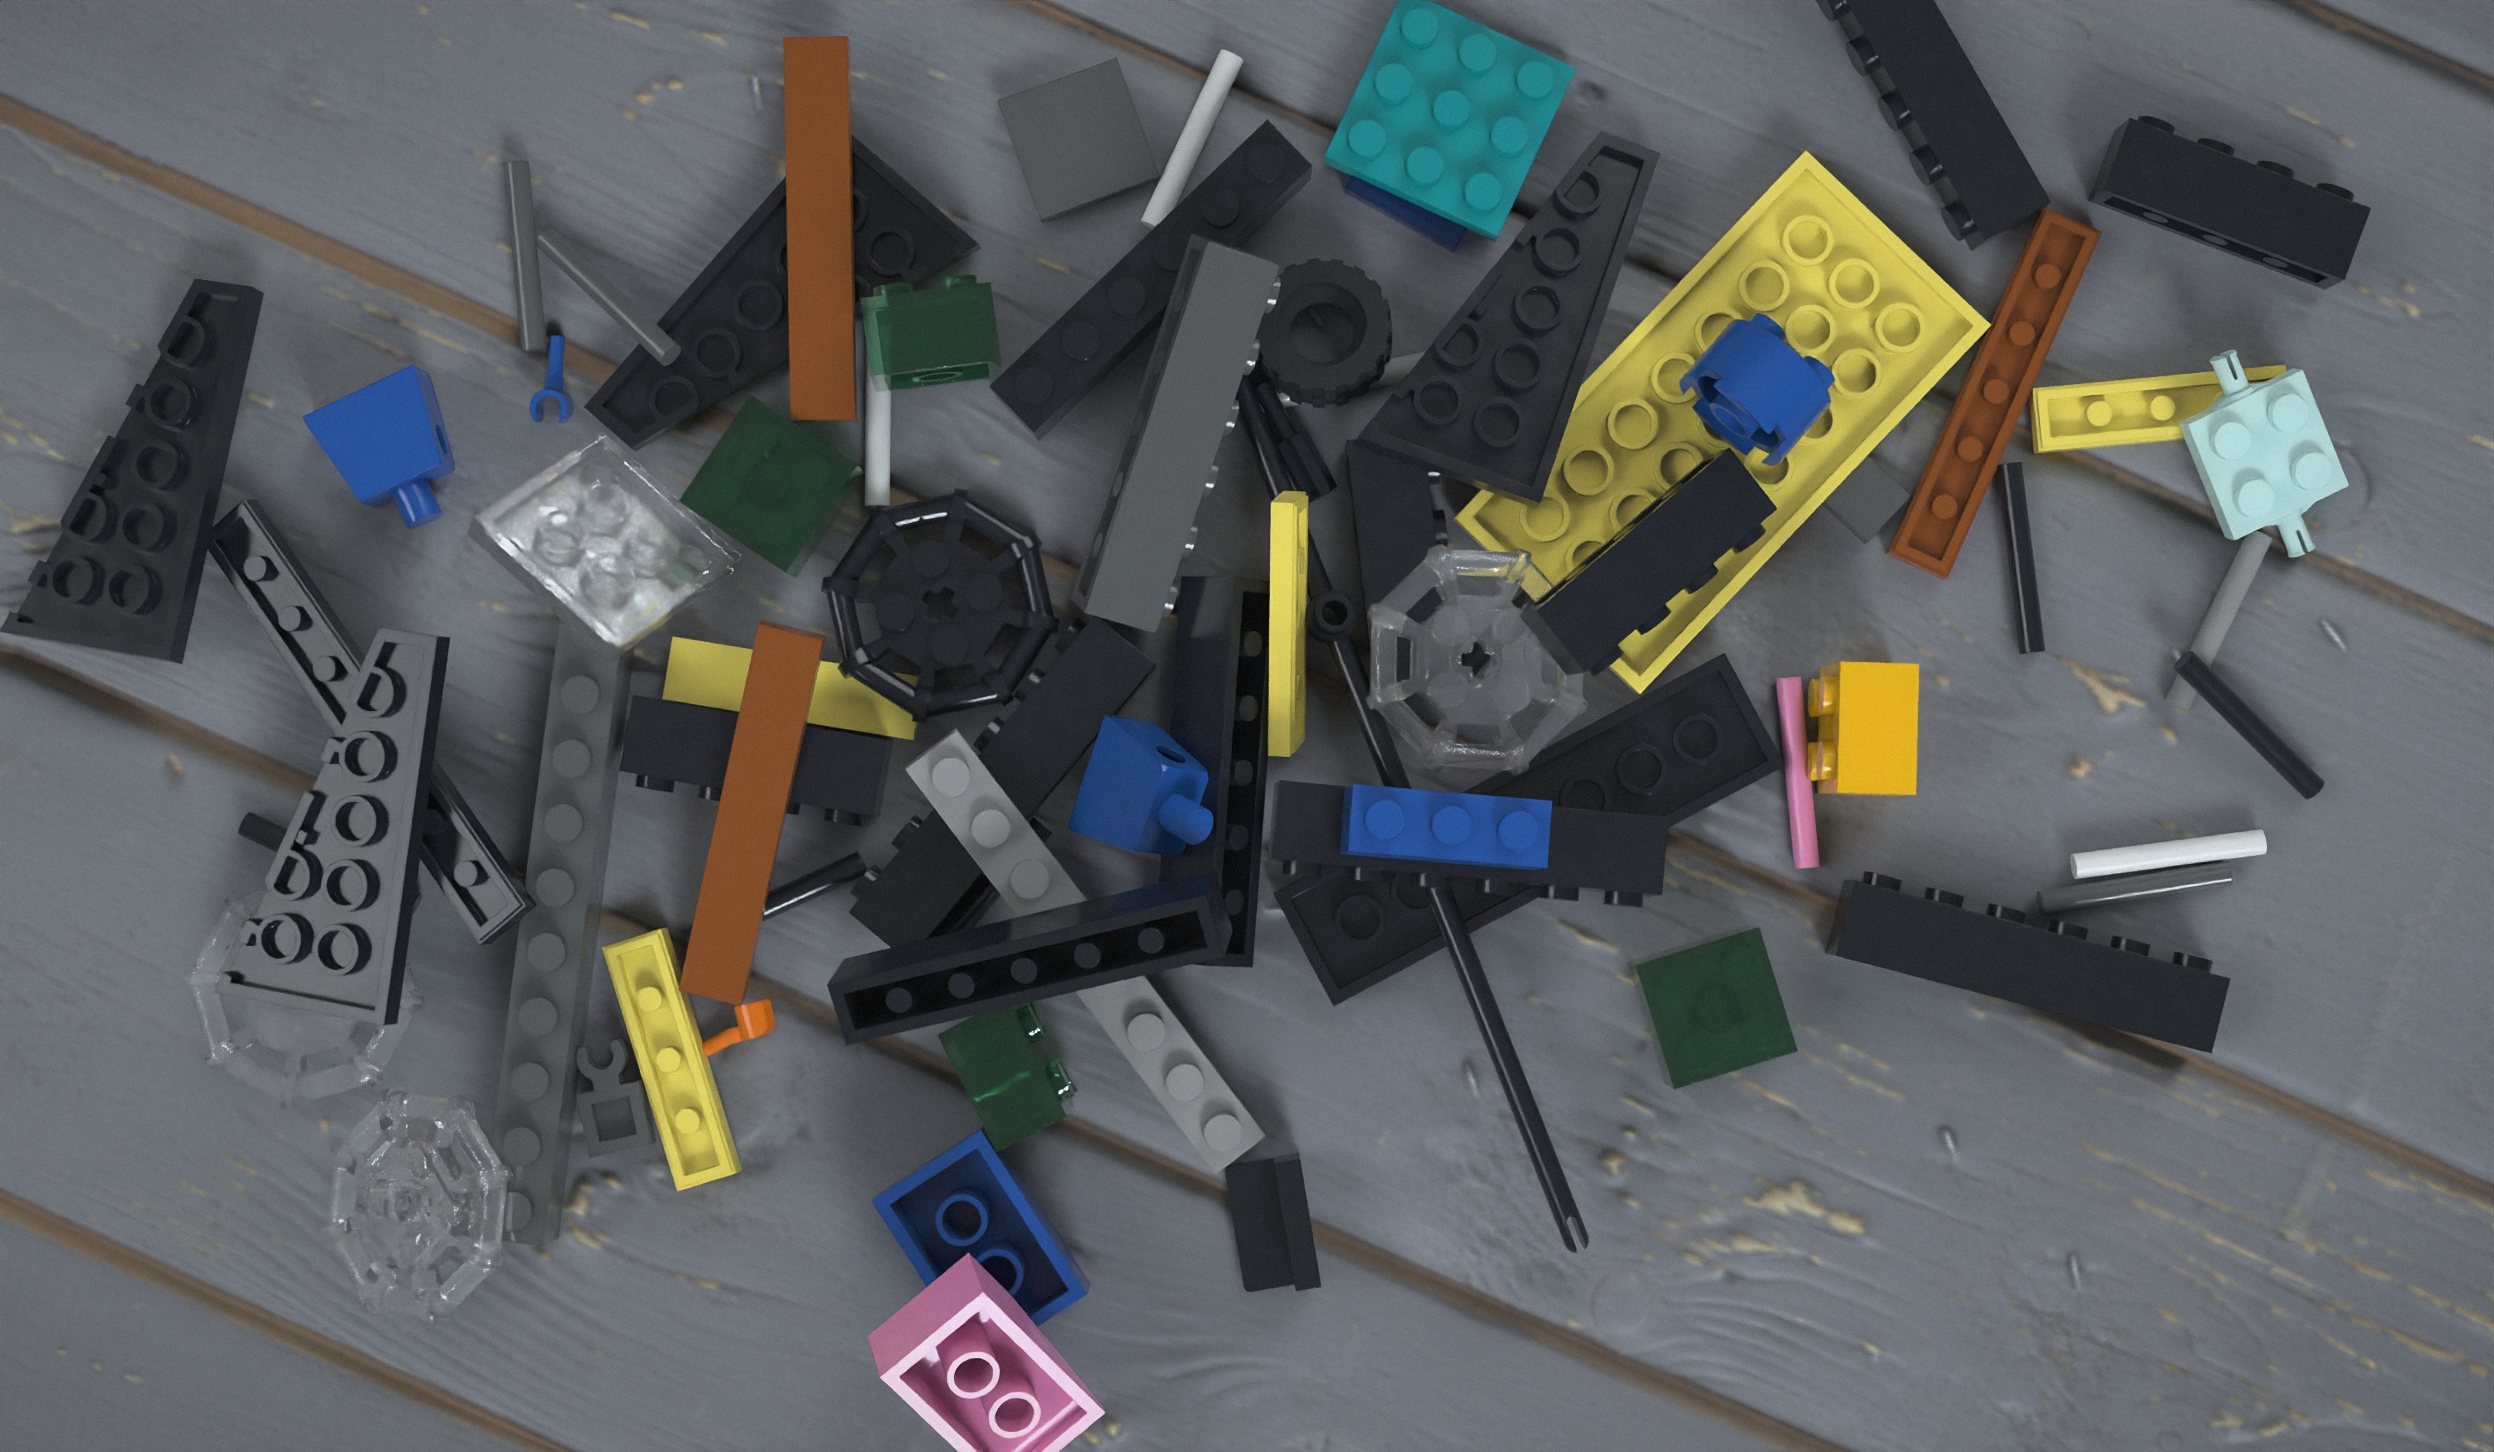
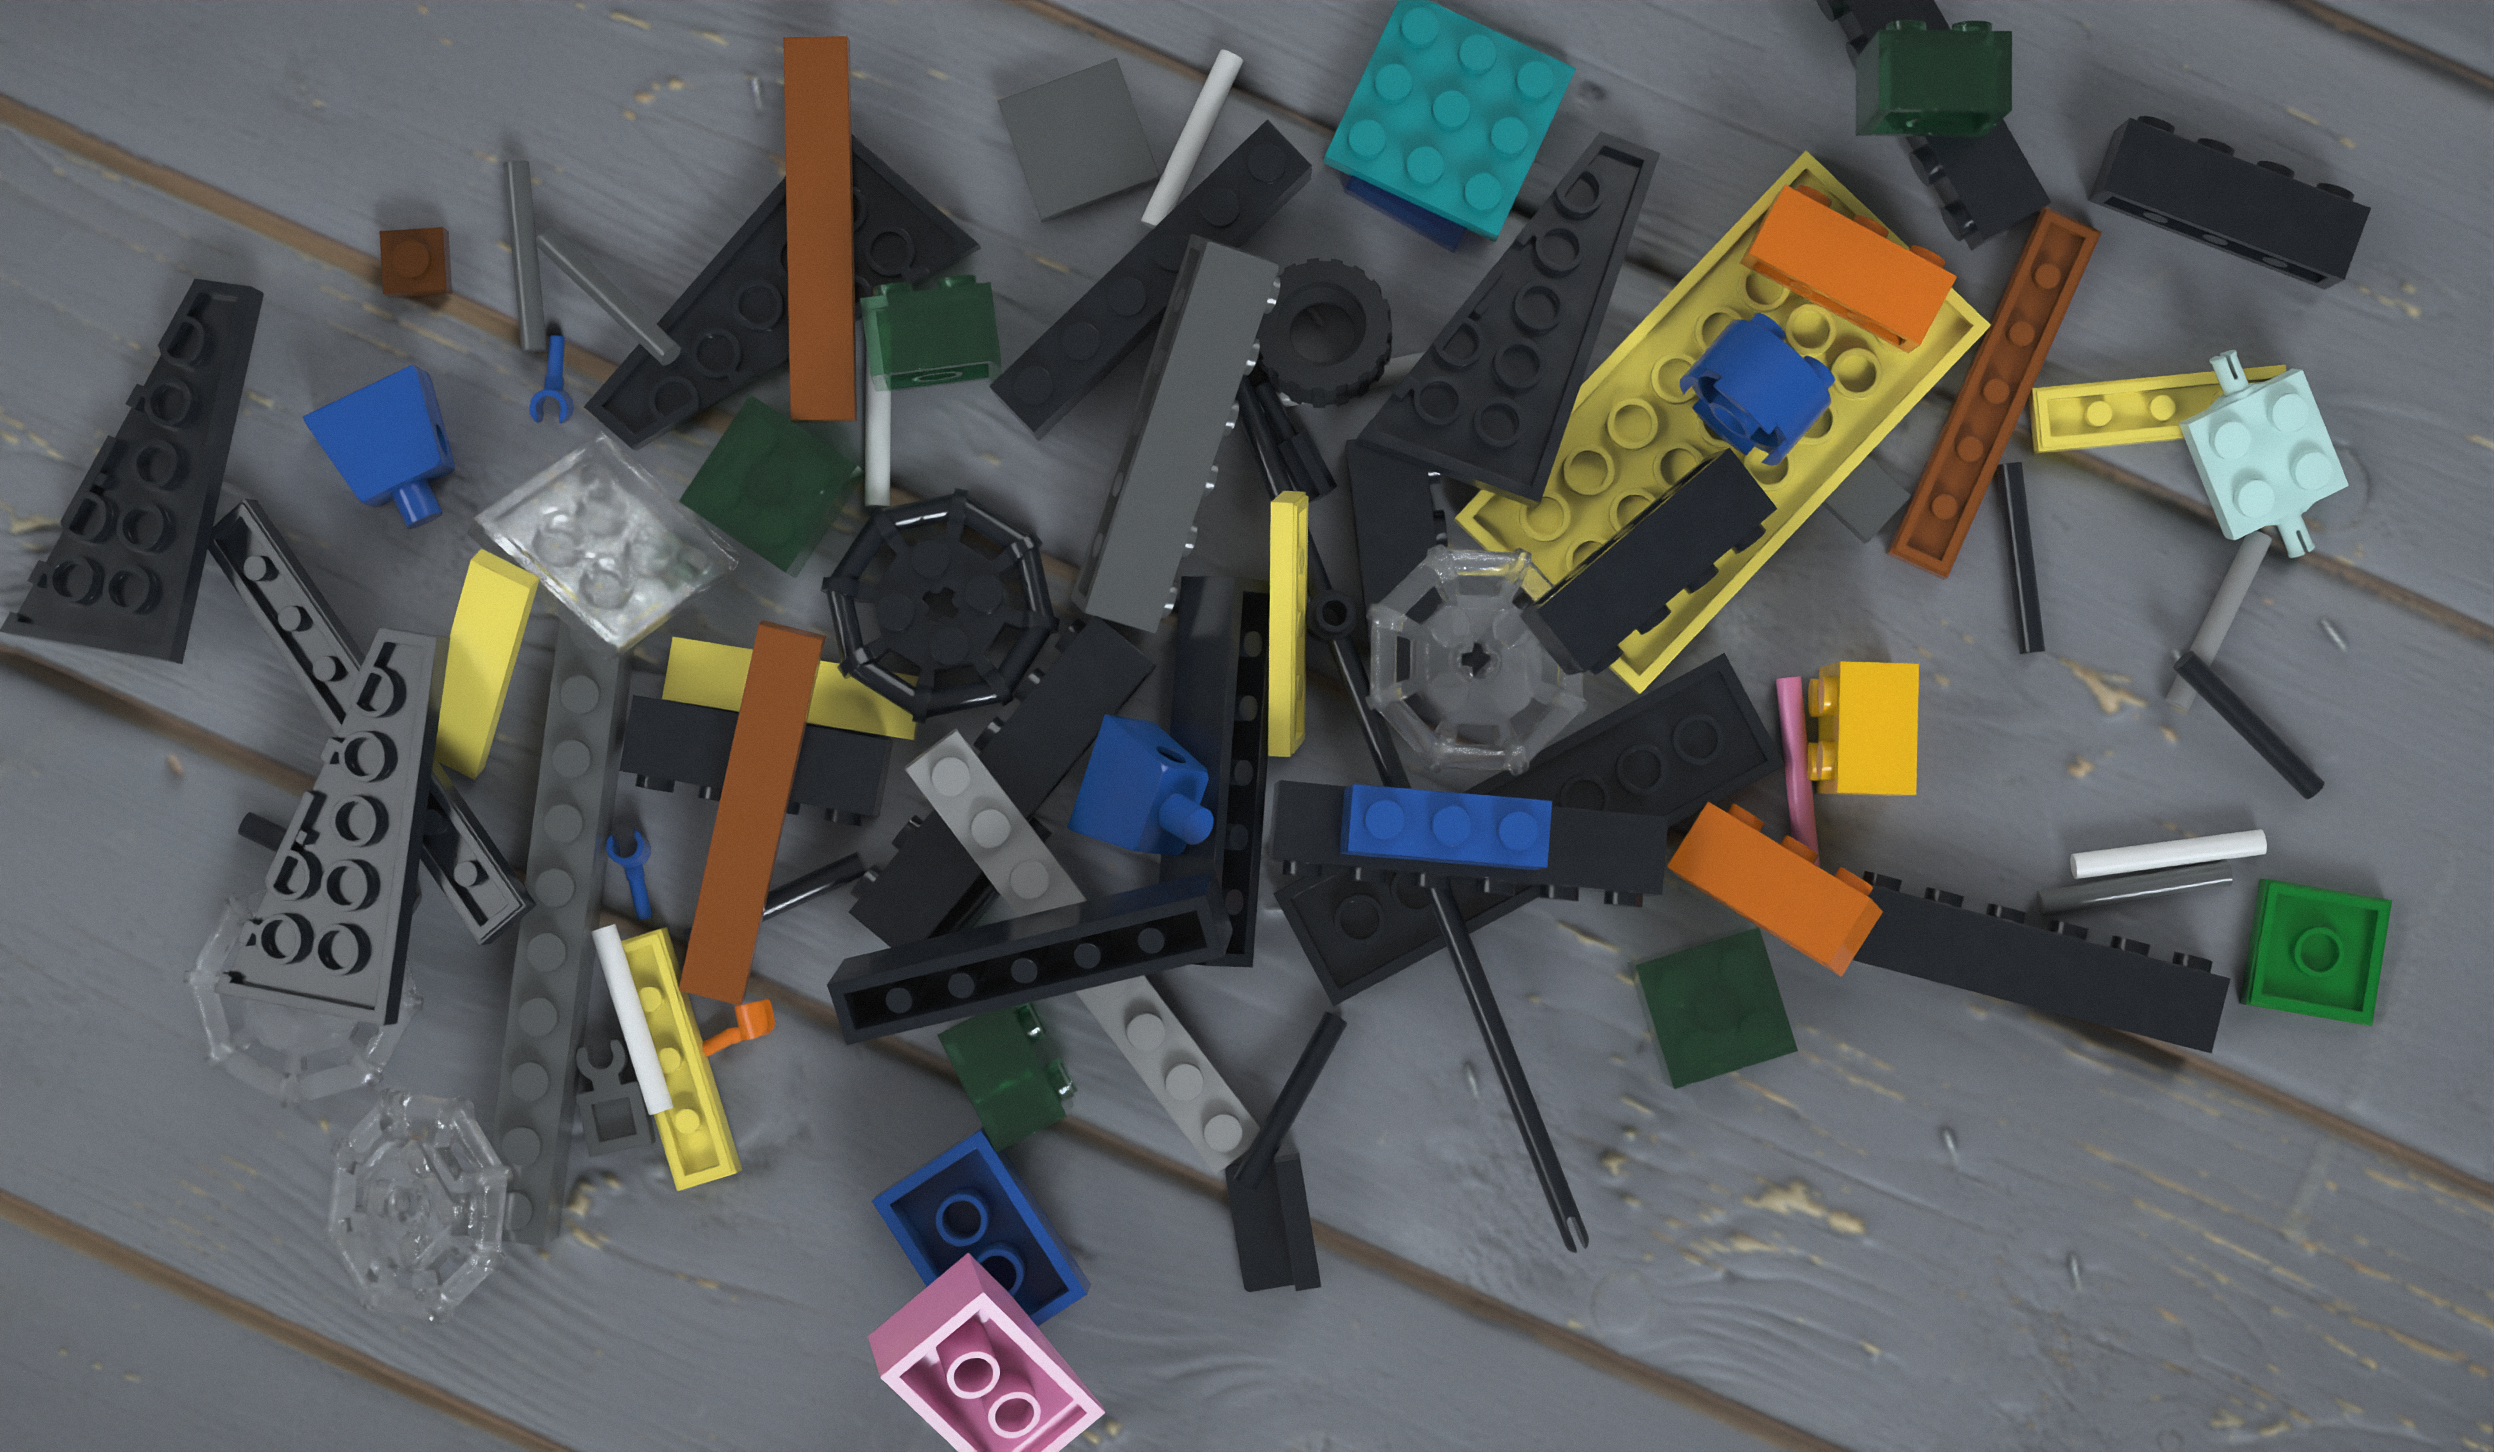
(415, 262): none -> reddish brown plate
(482, 659): none -> light yellow tile
(632, 1019): none -> white bar
(634, 871): none -> blue hand
(1290, 1101): none -> black bar
(1777, 886): none -> orange brick
(1849, 267): none -> orange brick
(1934, 80): none -> clear green brick
(2315, 952): none -> green tile

